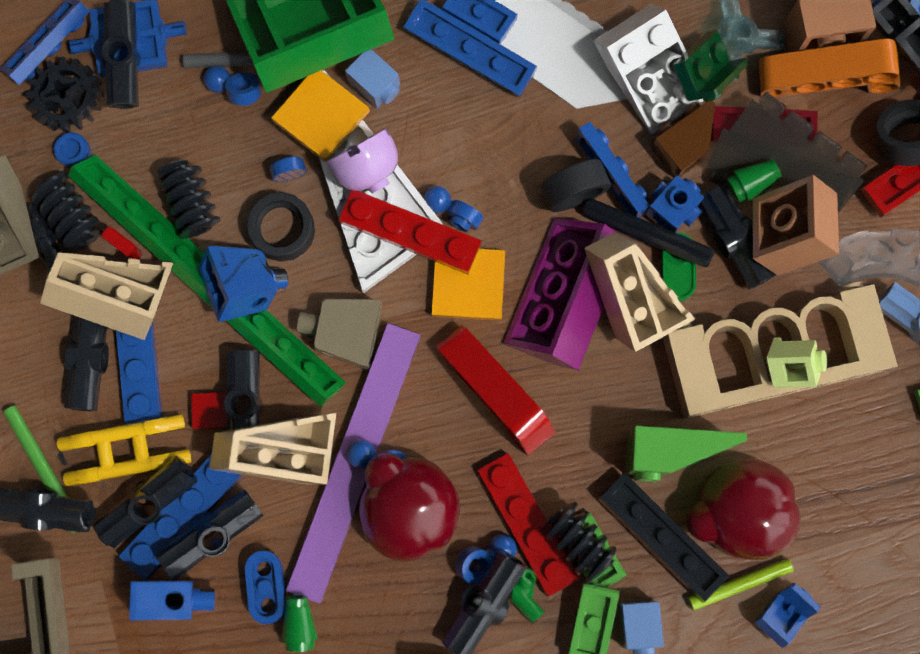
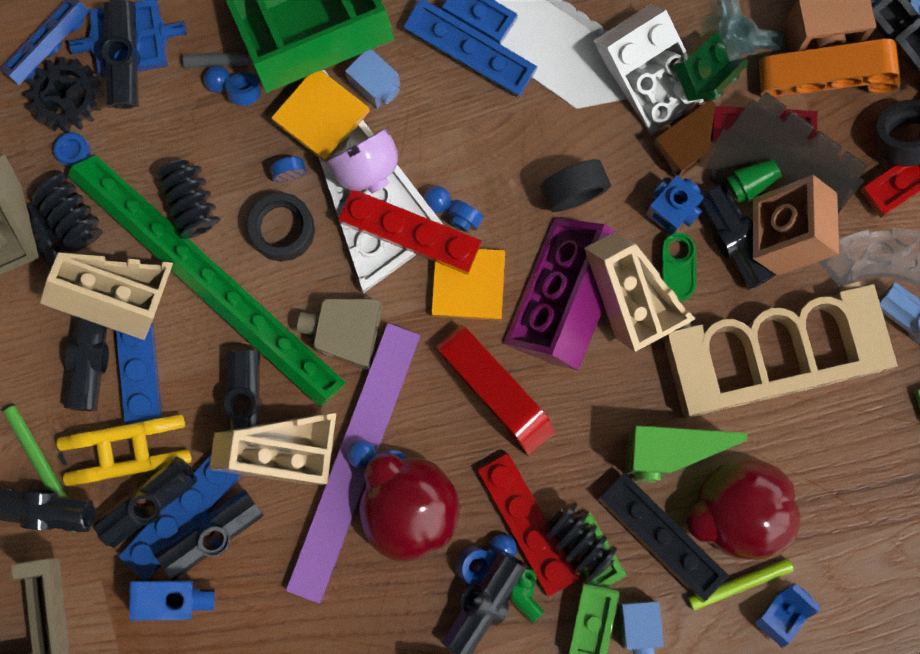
(121, 243): red tile -> none
(208, 411): red tile -> none
(239, 281): blue torso -> none
(264, 587): blue plate -> none
(298, 625): green cone -> none
(595, 146): blue plate -> none
(649, 233): black axle -> none
(795, 363): yellowish green brick -> none

